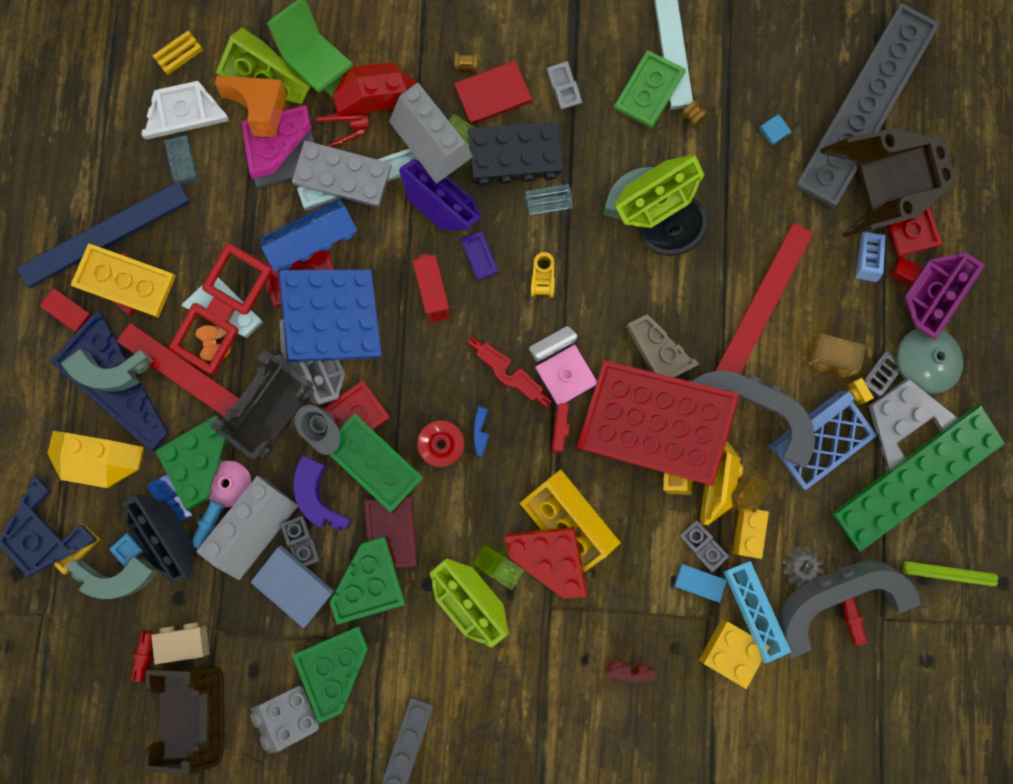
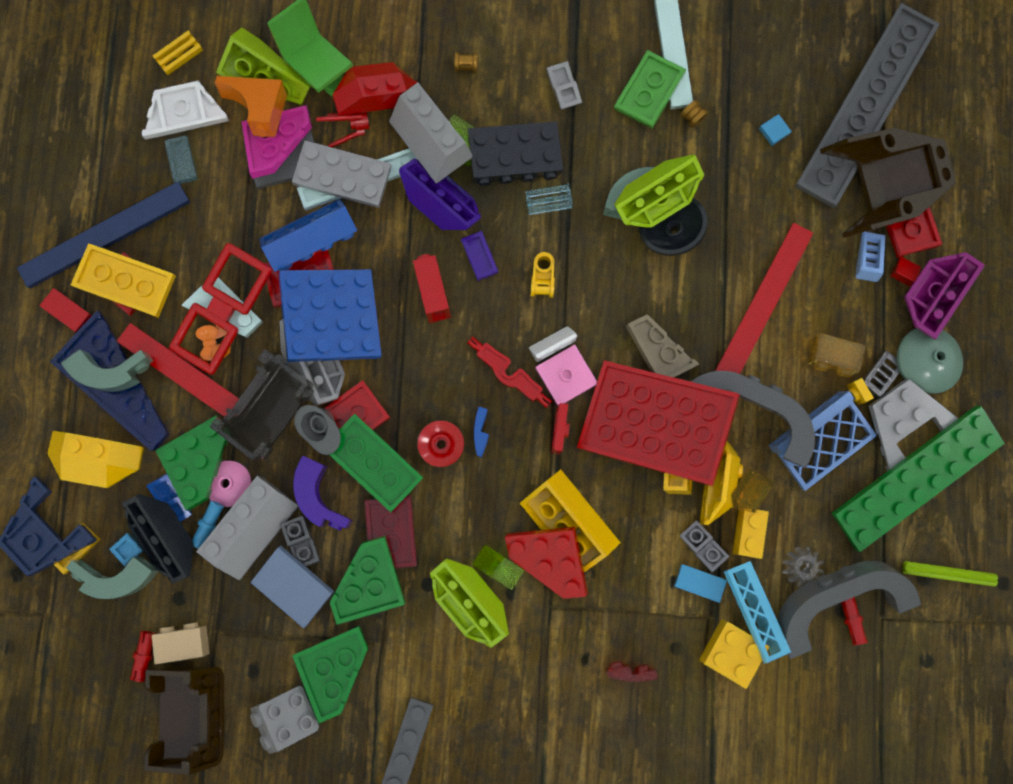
(493, 92): red tile -> none

